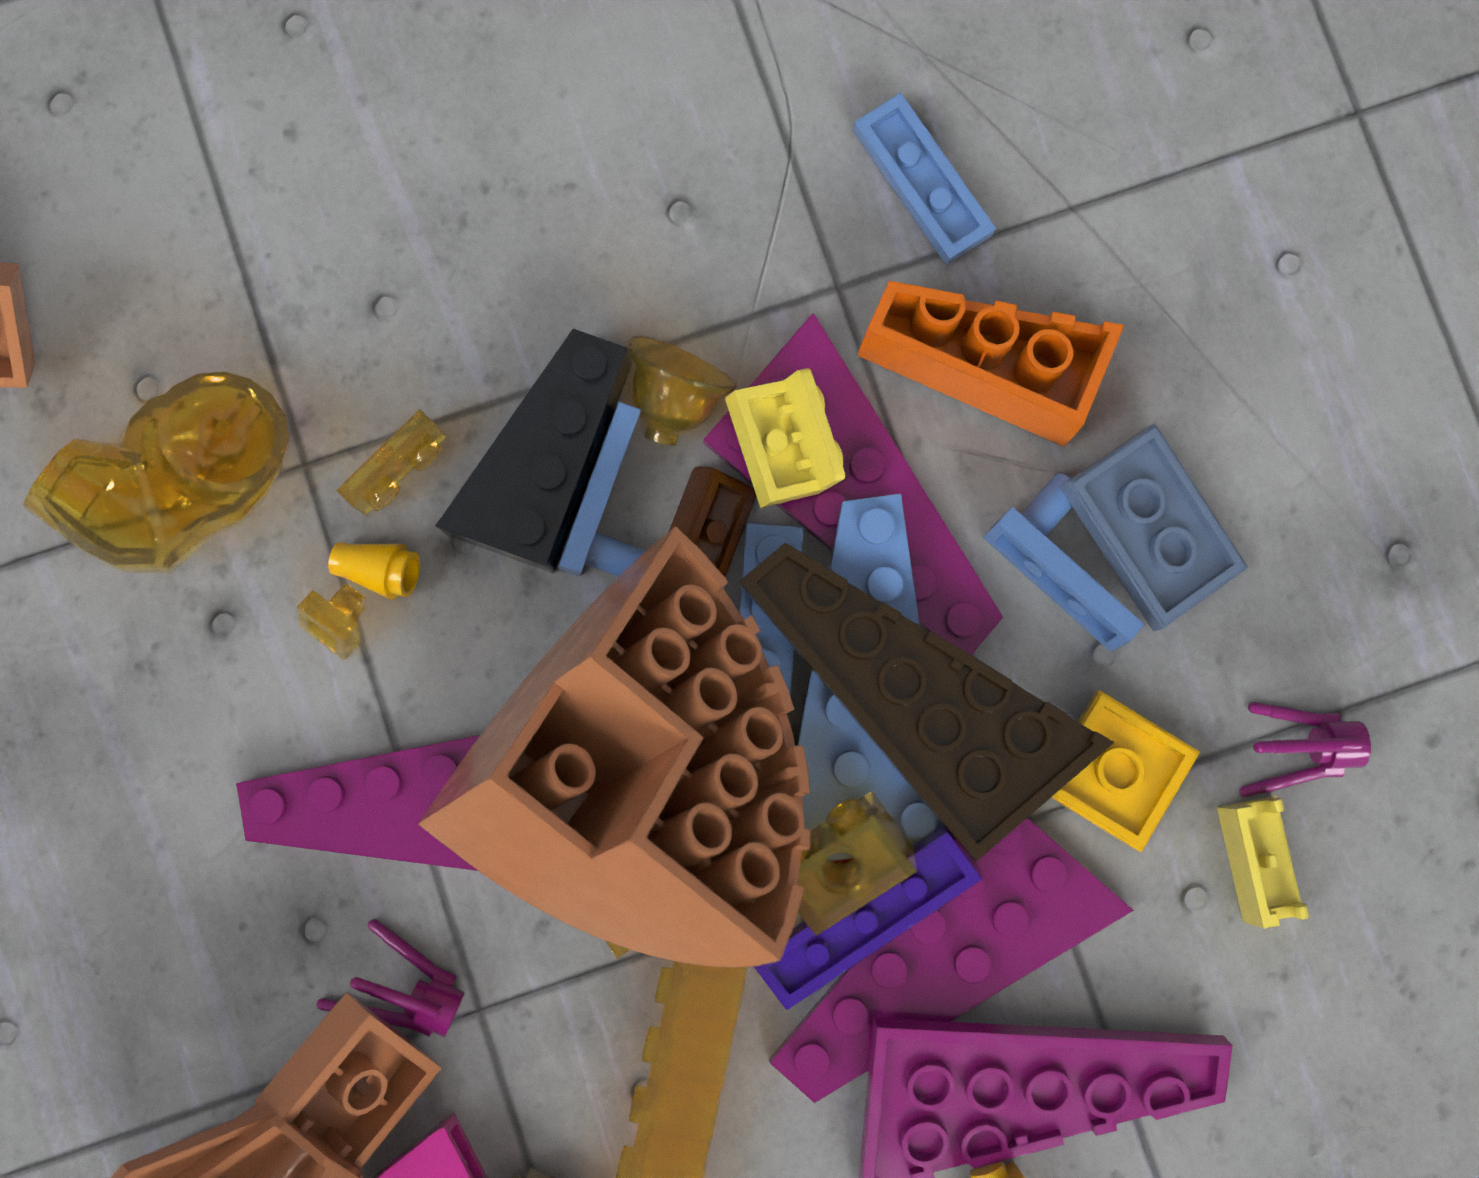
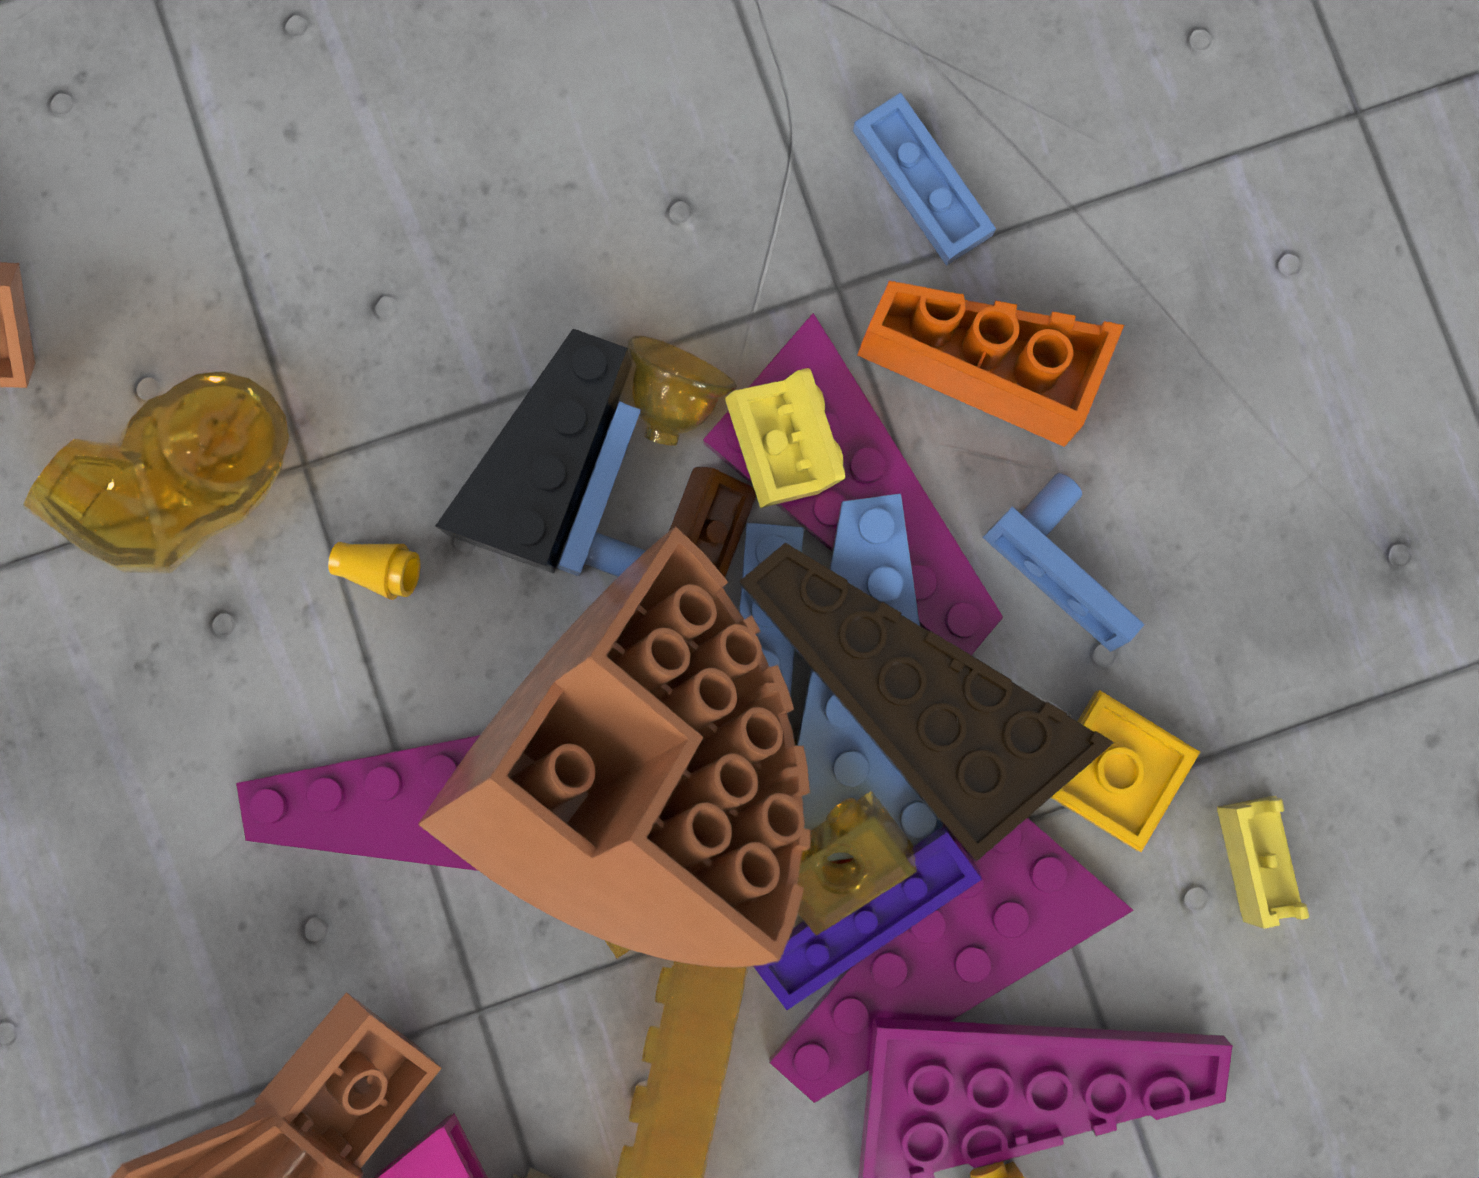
(333, 621): clear yellow tile -> none
(377, 480): clear yellow plate -> none
(430, 1005): magenta plant -> none
(1154, 527): sand blue tile -> none
(1331, 744): magenta plant -> none

